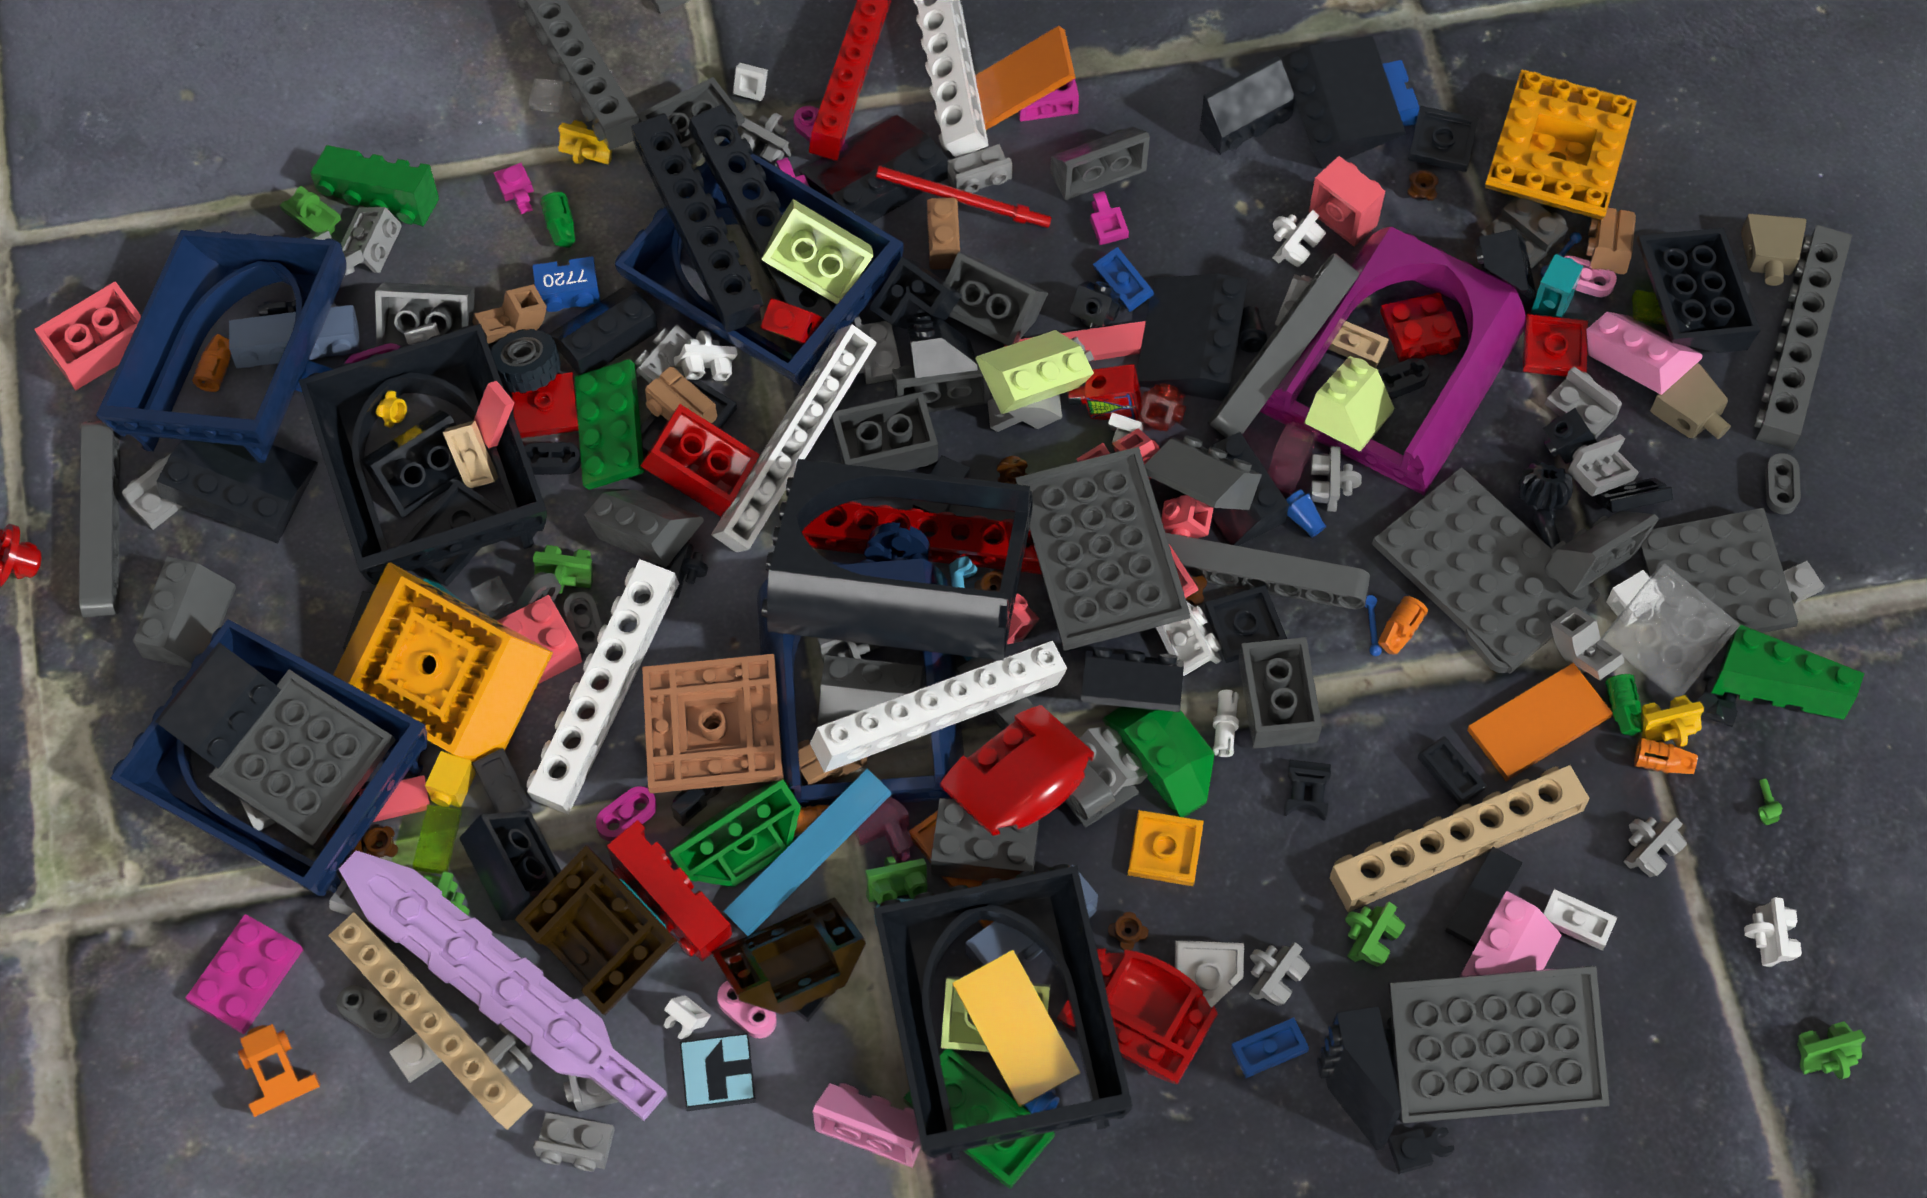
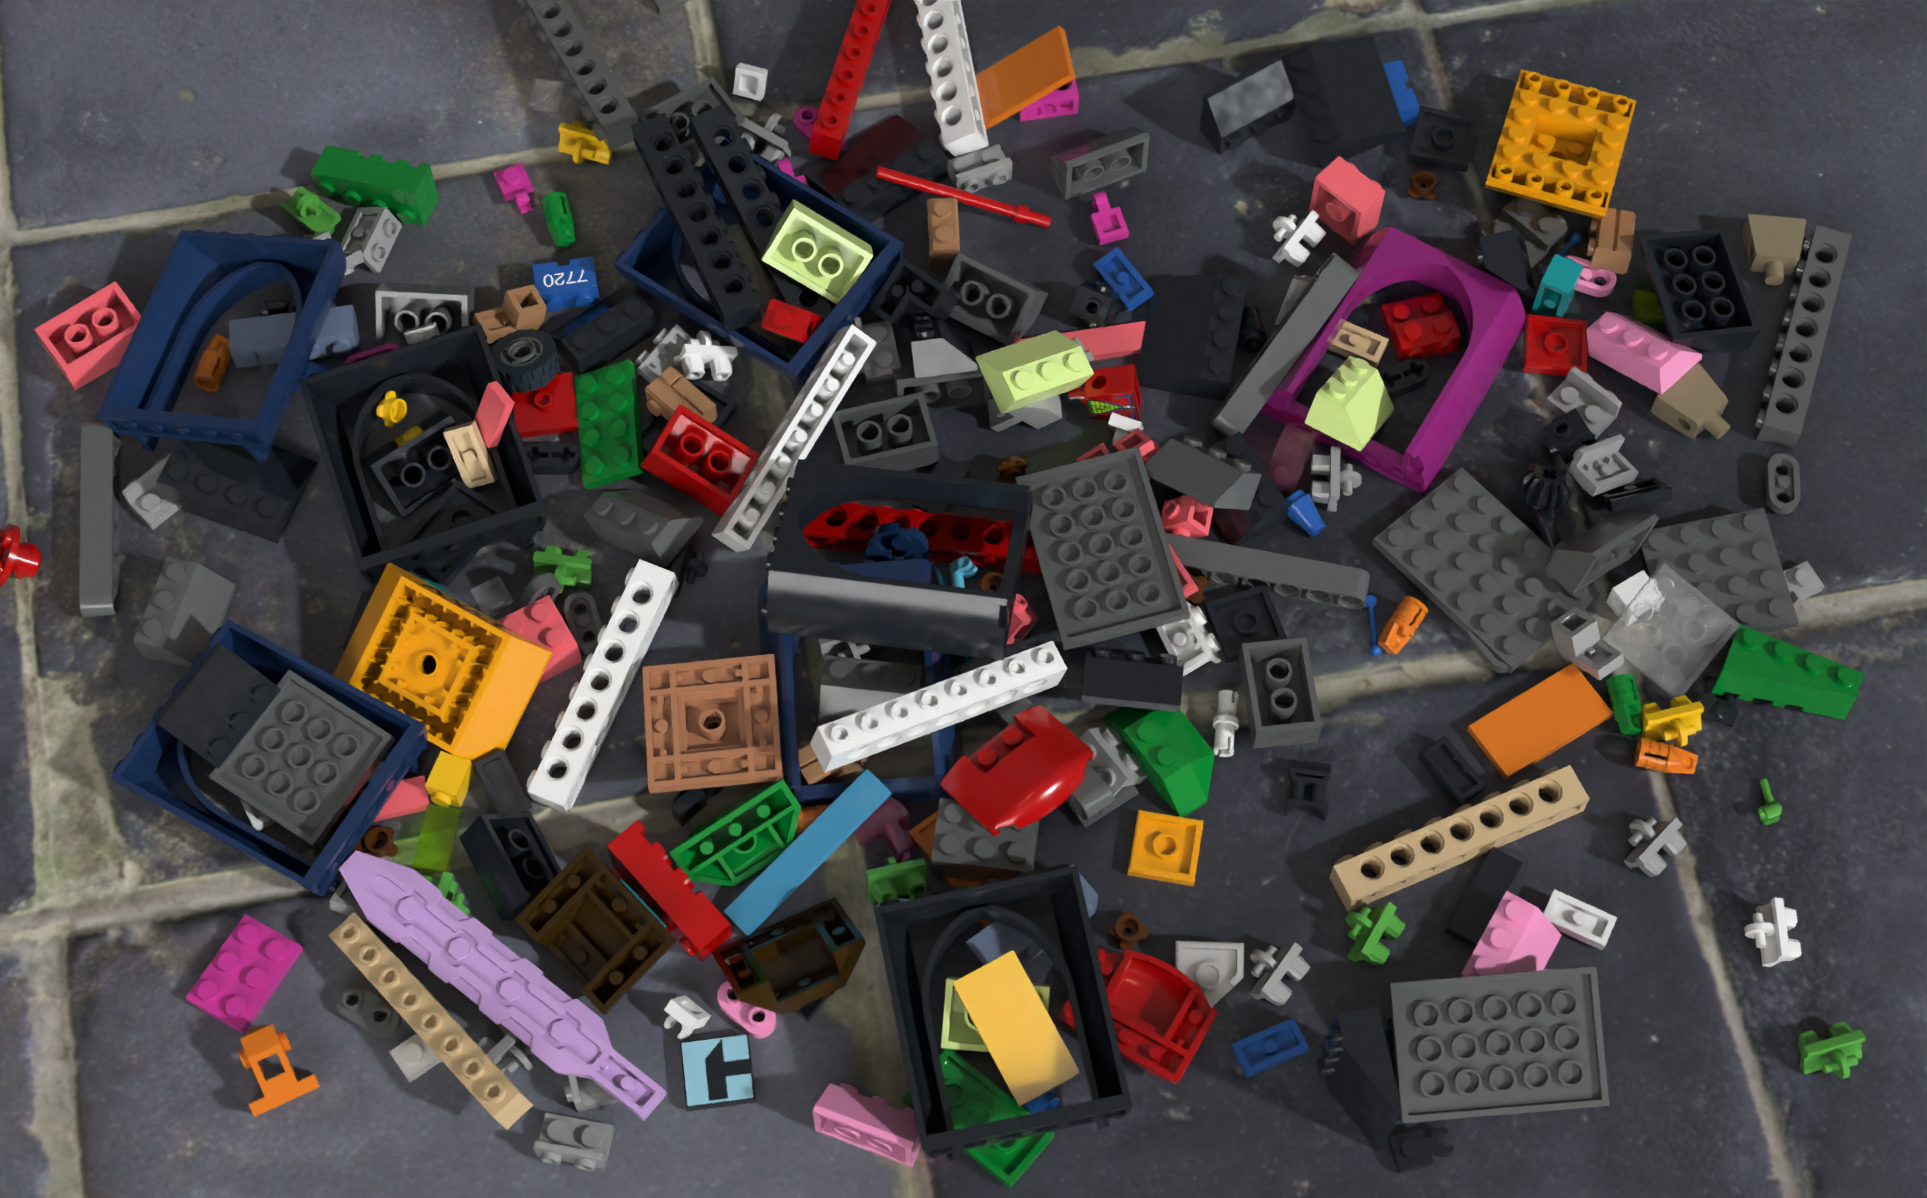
(623, 812): dark pink plate -> none
(1155, 414): clear red brick -> none

